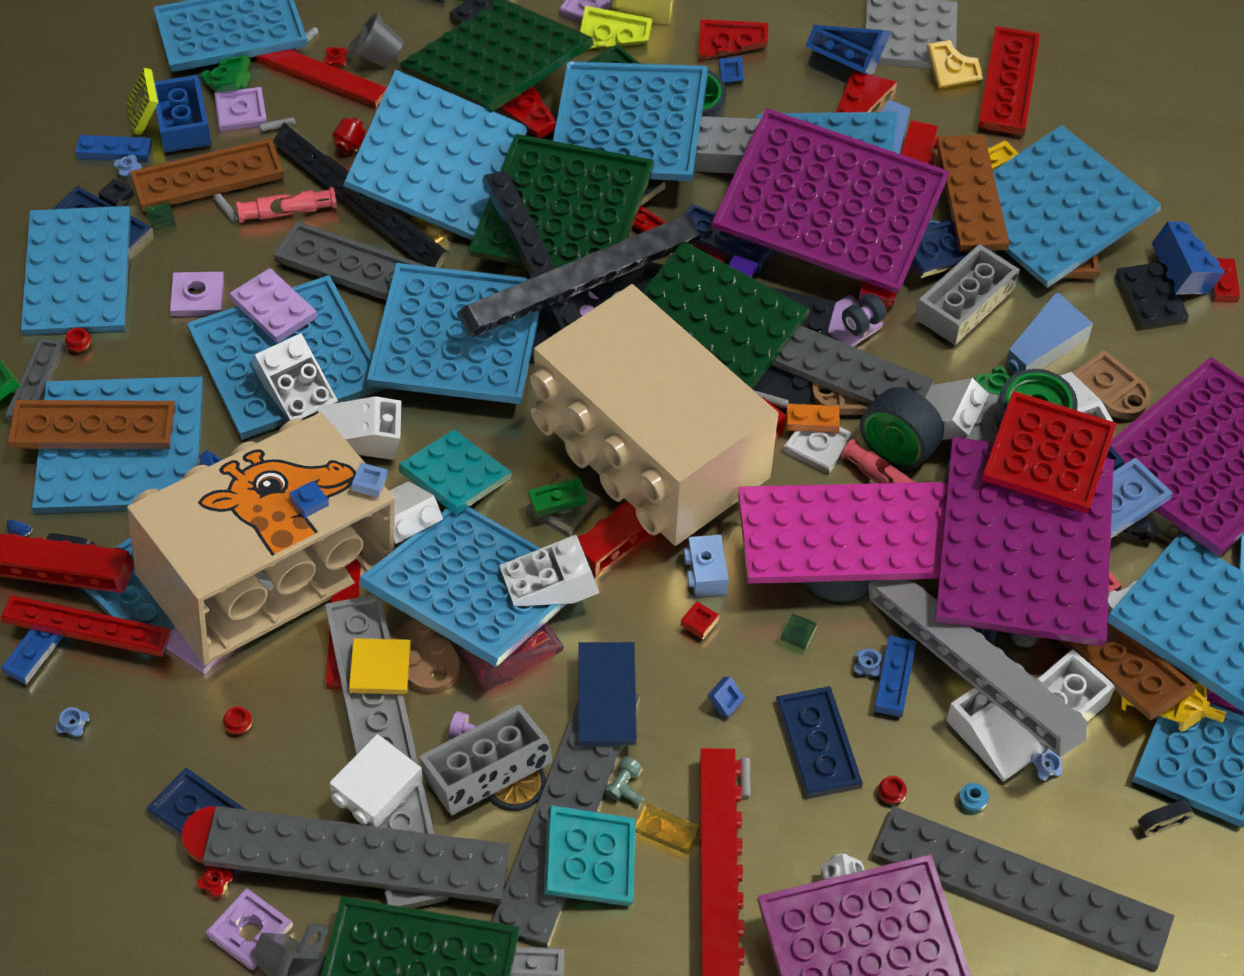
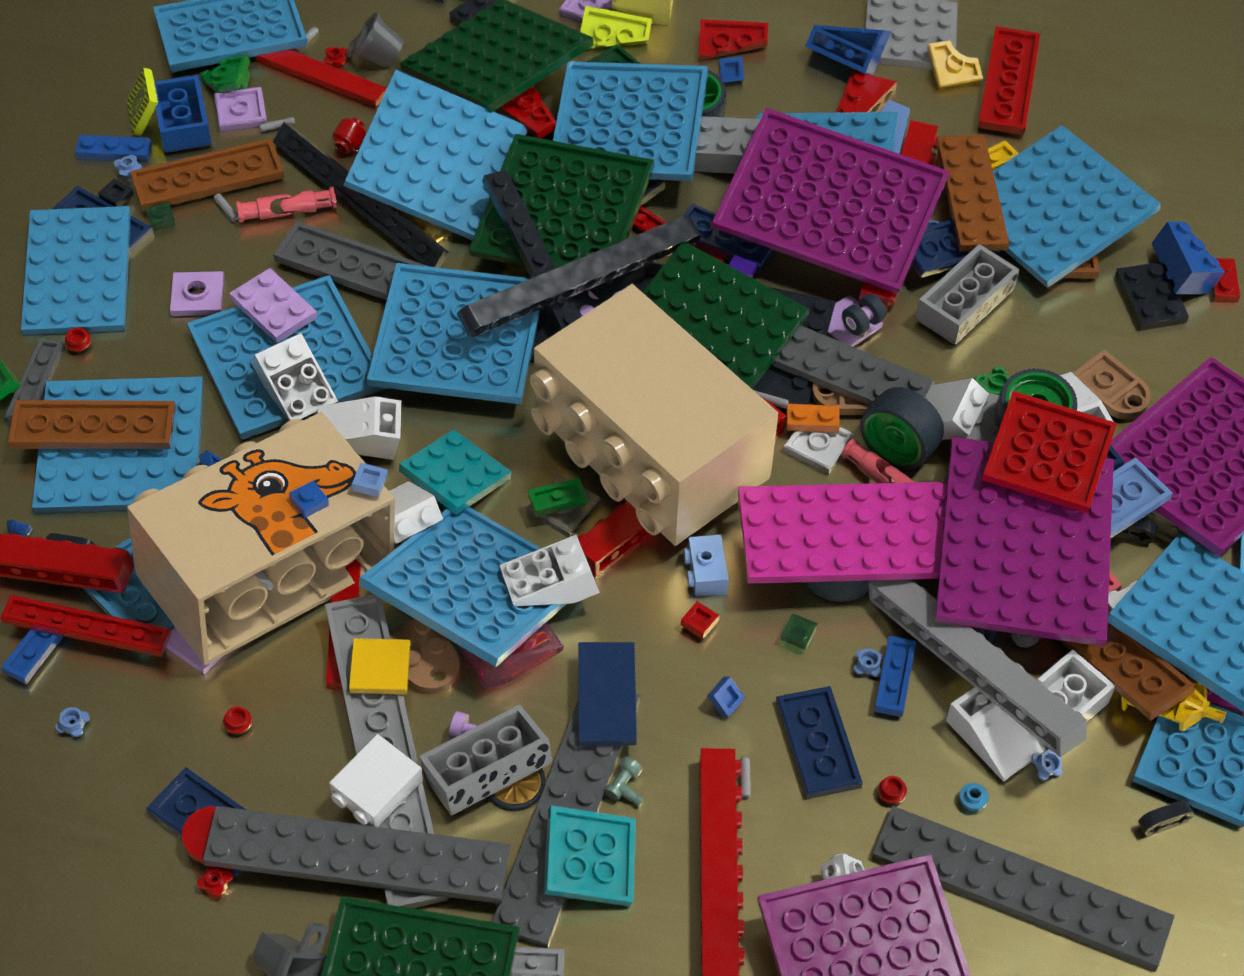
(246, 910): lavender piece -> none
(667, 828): clear yellow plate -> none
(1049, 336): medium blue slope -> none

